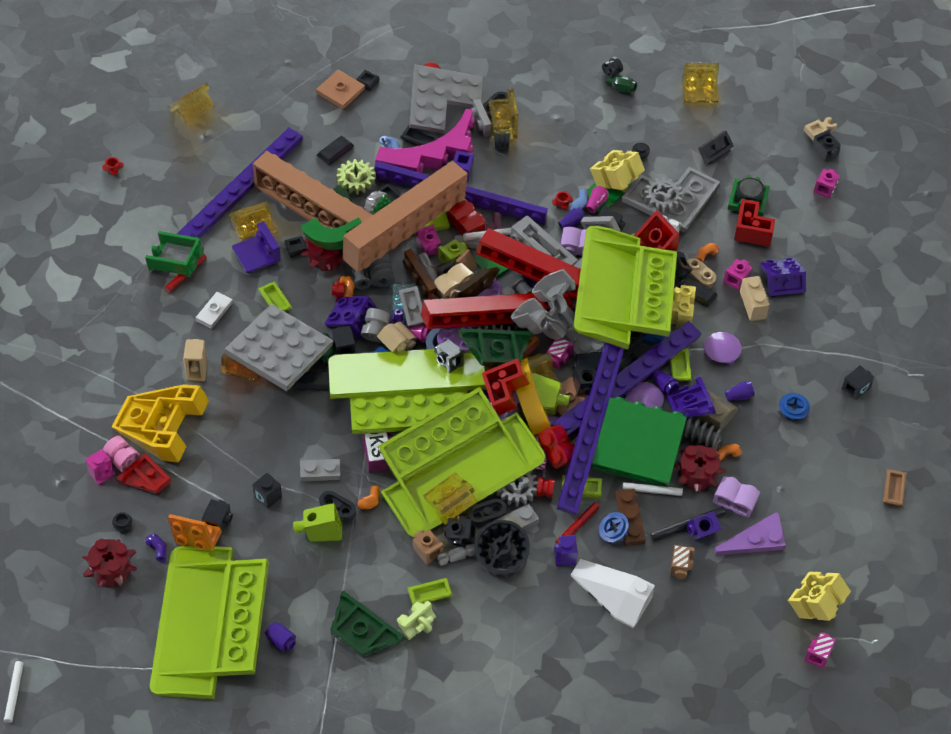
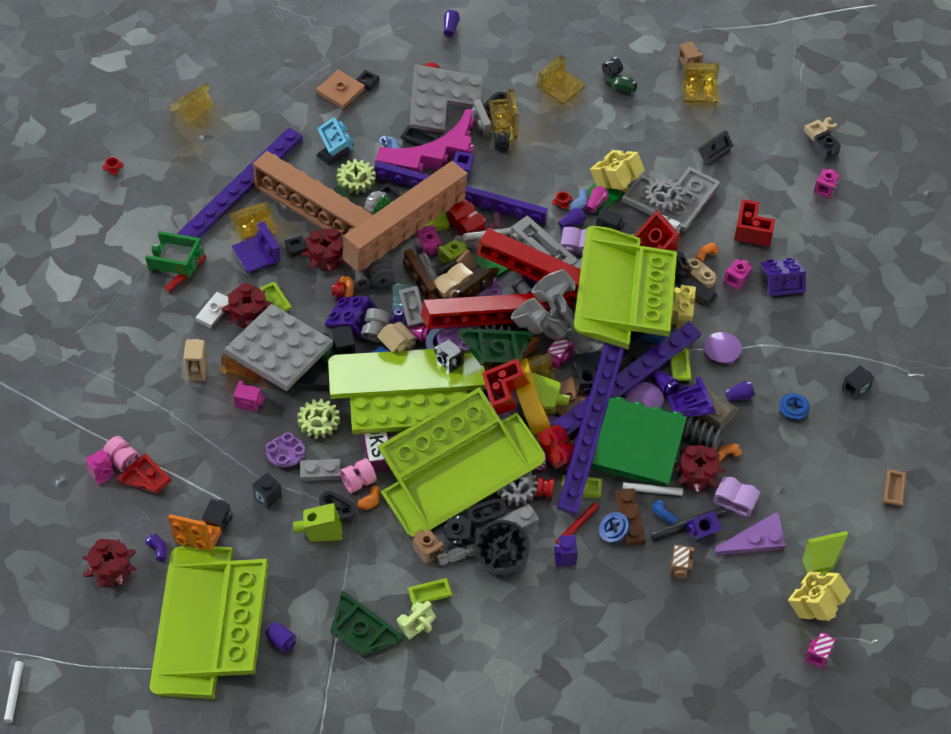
(122, 522): black plate -> none
(155, 416): yellow wedge -> none
(245, 304): none -> dark red brick
(248, 397): none -> dark pink brick
(285, 450): none -> medium lavender dish
(318, 418): none -> yellowish green gear
(327, 237): green arch -> none
(335, 136): none -> medium azure bracket
(364, 472): none -> bright pink wheel
(451, 20): none -> dark purple cone
(451, 497): clear yellow bracket -> none
(558, 82): none -> clear yellow bracket
(602, 221): light grey plate -> none
(617, 591): white wedge -> none
(642, 148): black plate -> none
(659, 509): none -> blue arm
(689, 53): none -> medium nougat brick
(748, 189): piece -> none
(754, 298): tan brick -> none
(824, 552): none -> lime slope

